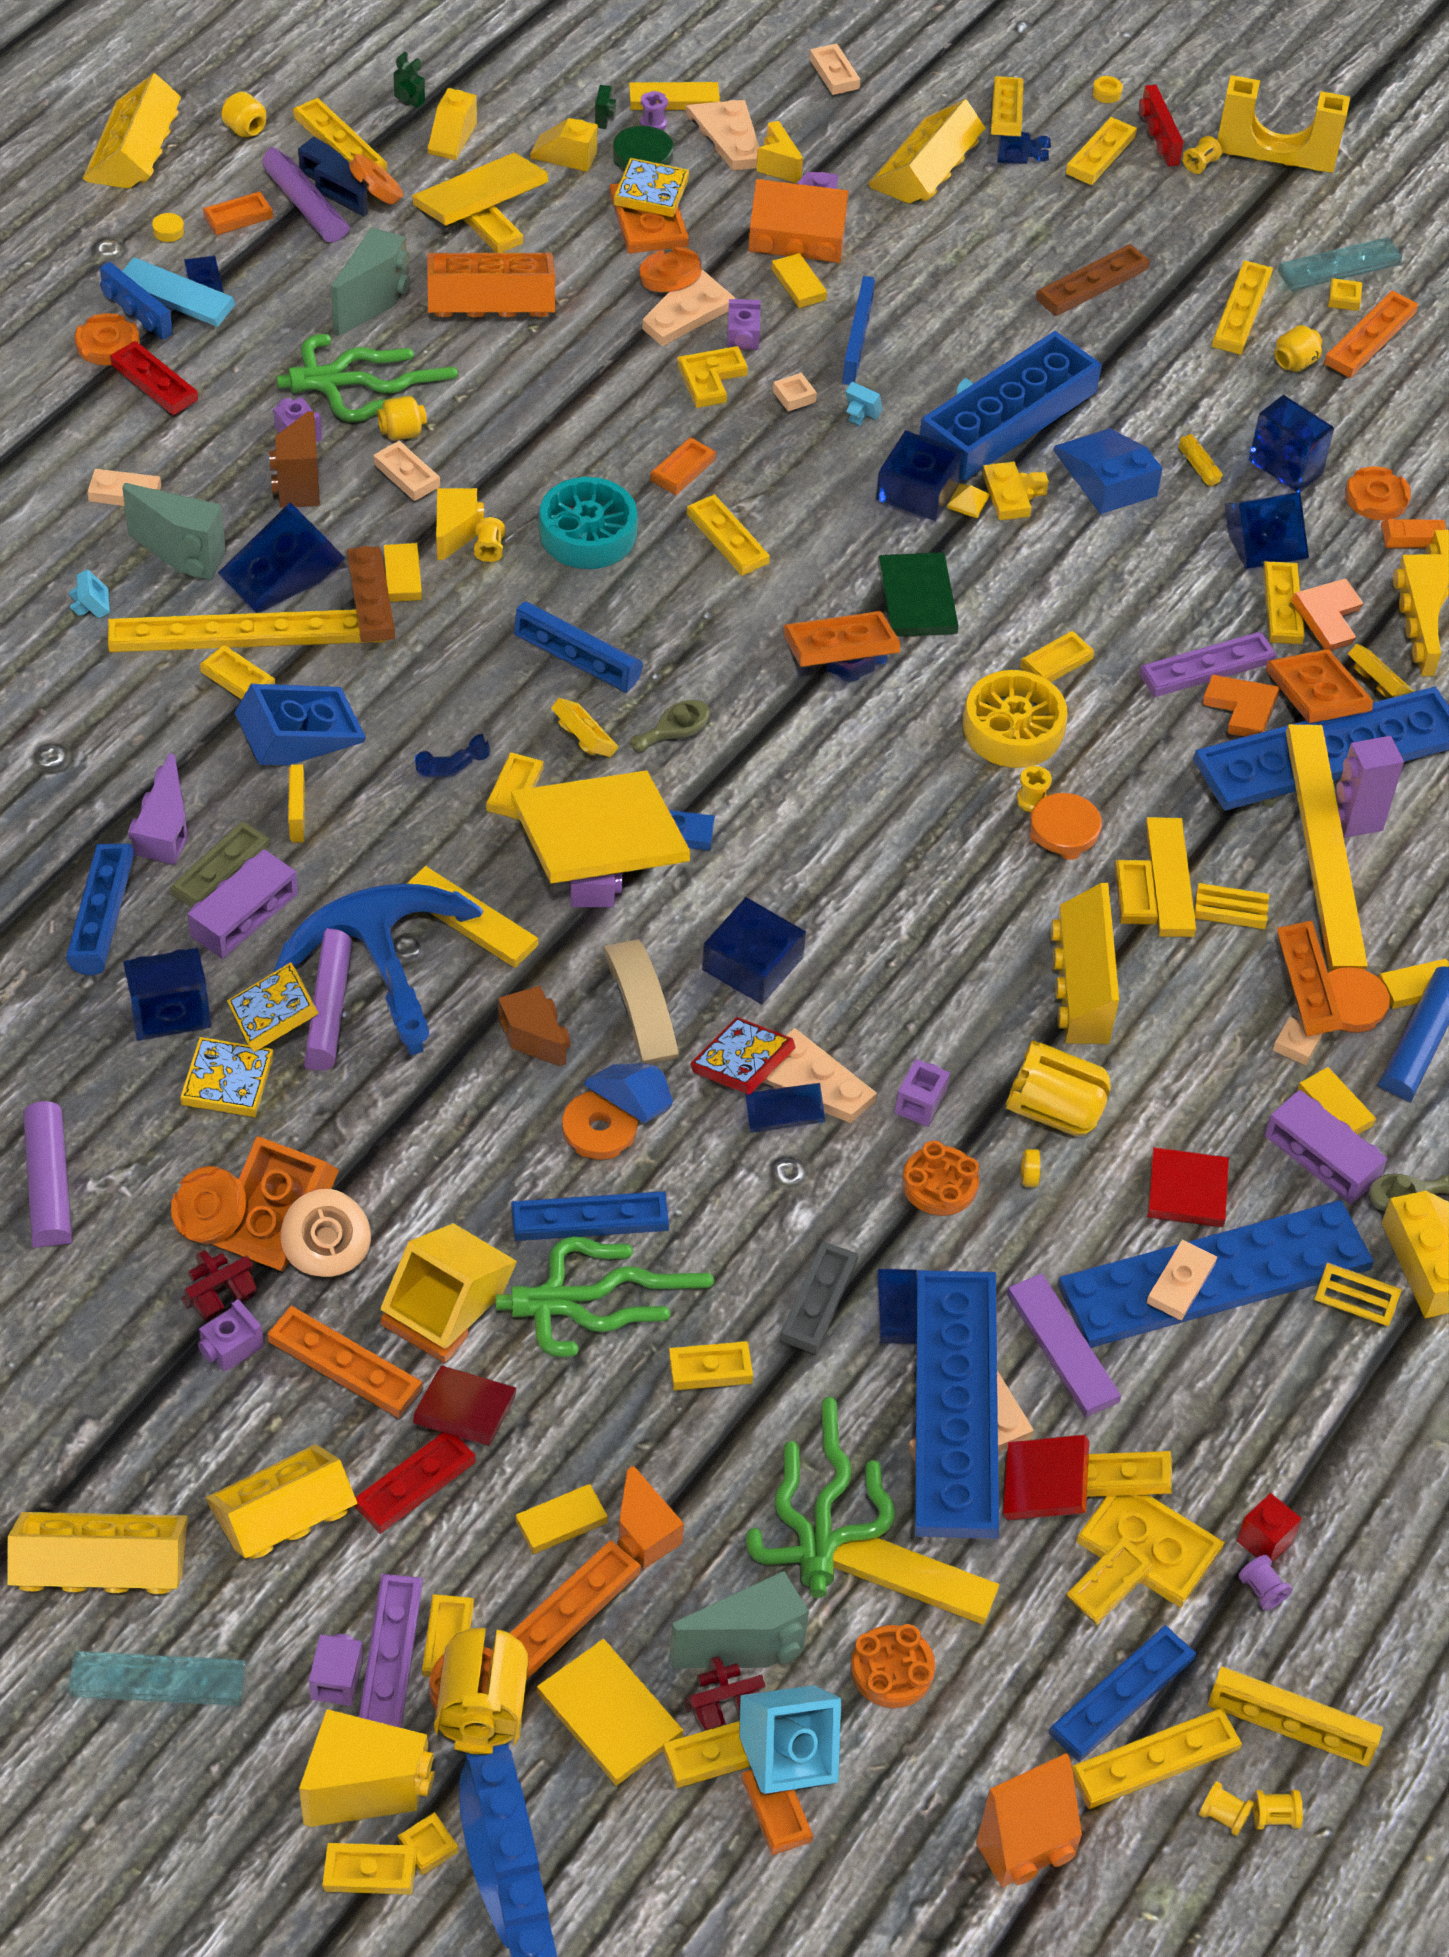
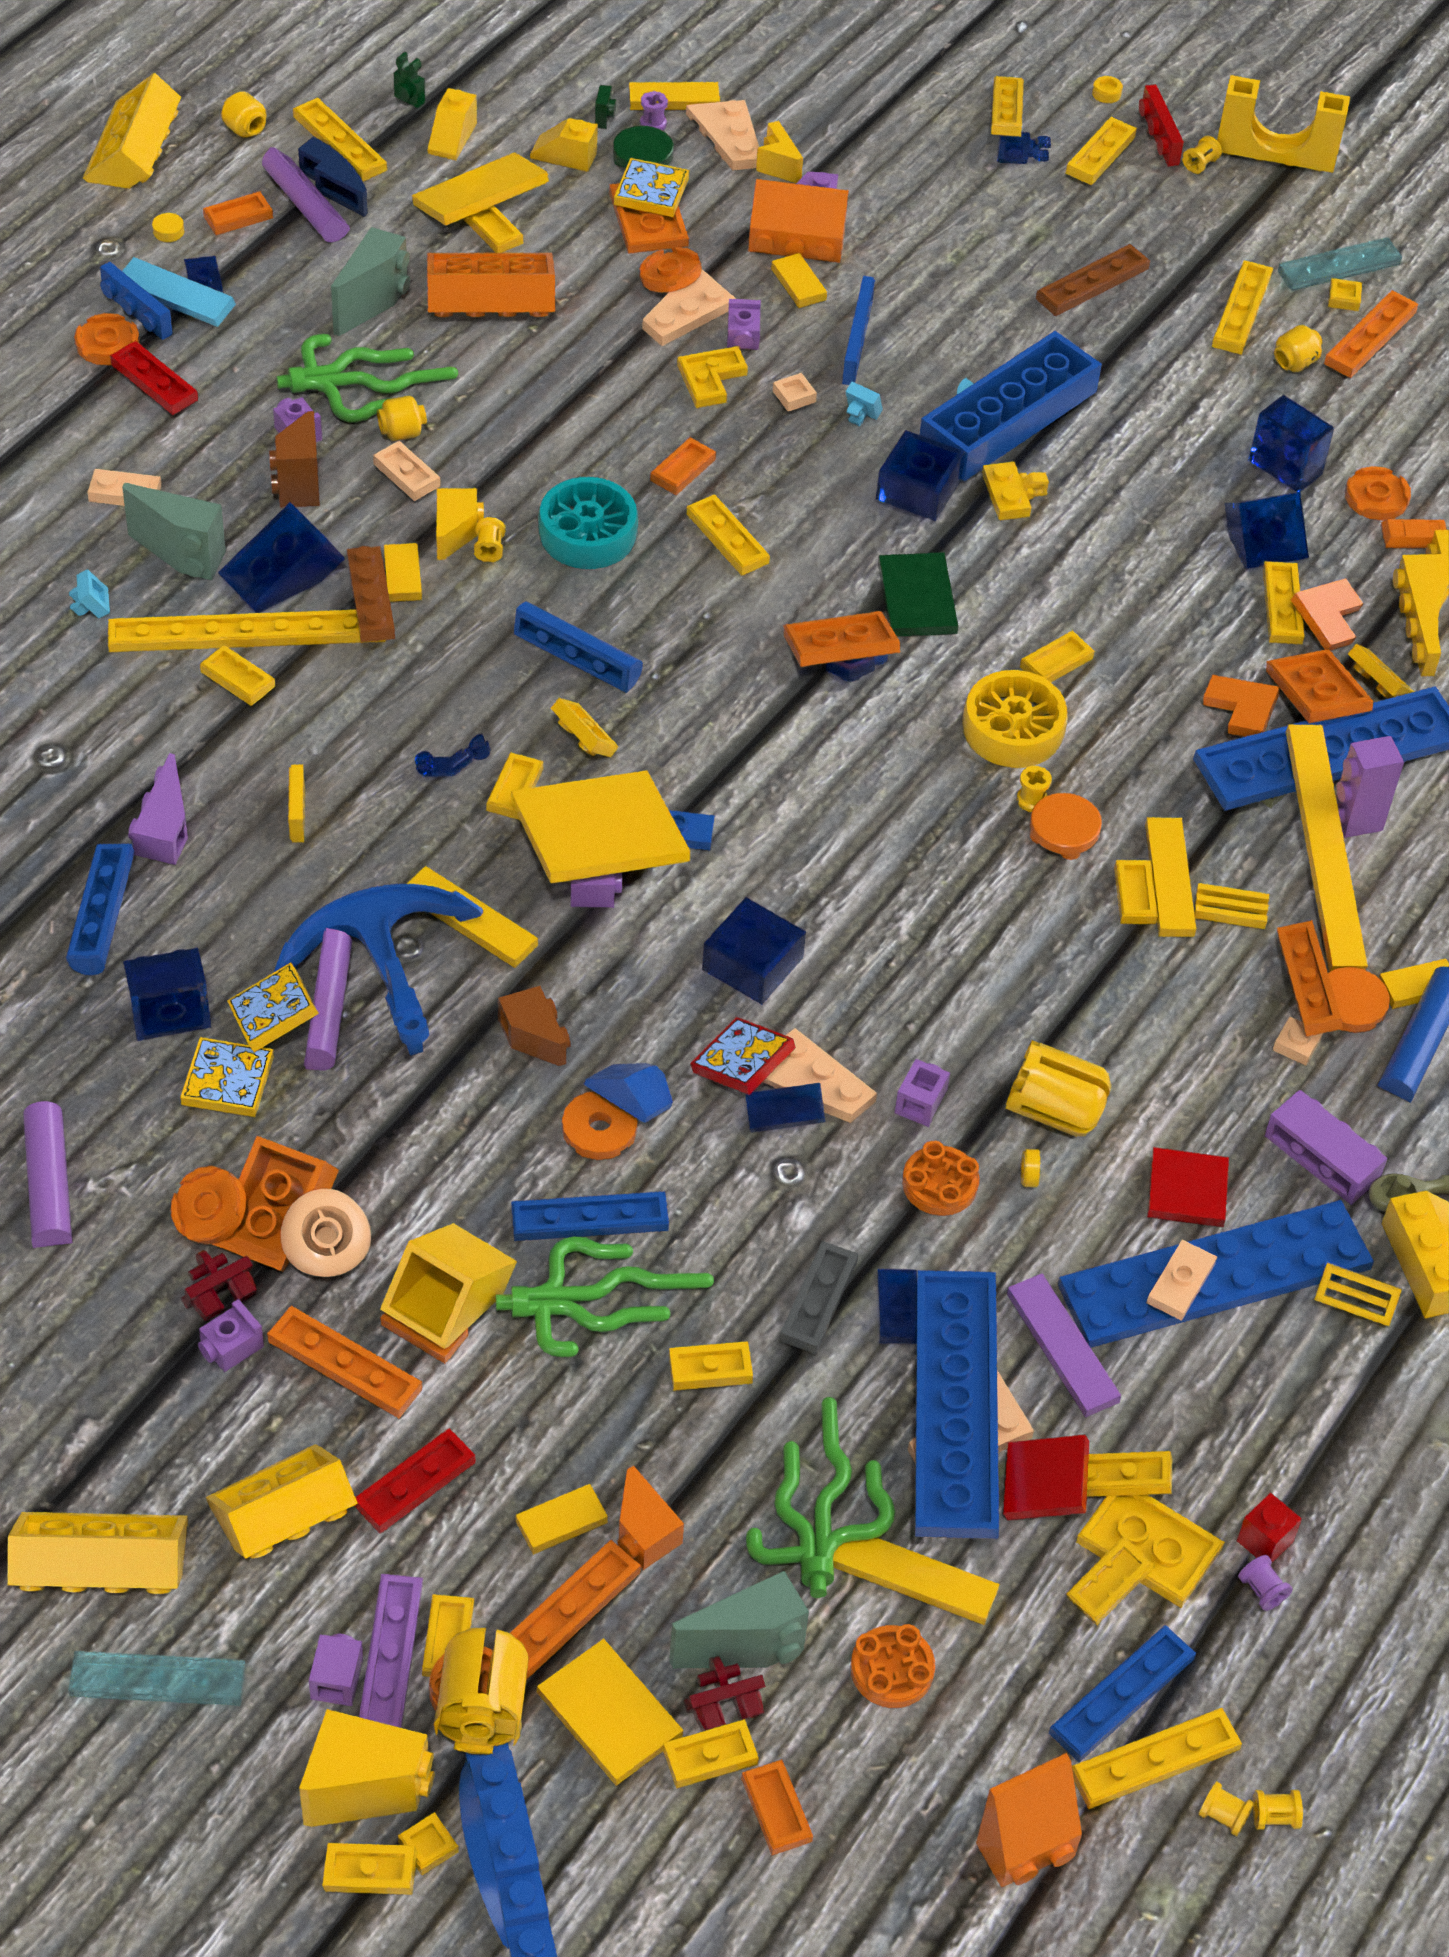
(219, 864): olive tile -> none
(242, 903): medium lavender brick -> none
(297, 722): blue slope -> none
(377, 179): orange tile -> none
(464, 1405): dark red tile -> none
(643, 1001): tan slope -> none
(675, 723): olive piece -> none
(791, 1737): medium azure slope -> none
(834, 69): light nougat plate -> none
(929, 154): yellow slope -> none
(968, 500): yellow slope -> none
(1086, 967): yellow slope -> none
(1111, 469): blue slope -> none
(1199, 665): medium lavender tile -> none
(1200, 460): yellow axle -> none
(1295, 1716): yellow brick -> none
(1338, 1100): yellow tile -> none

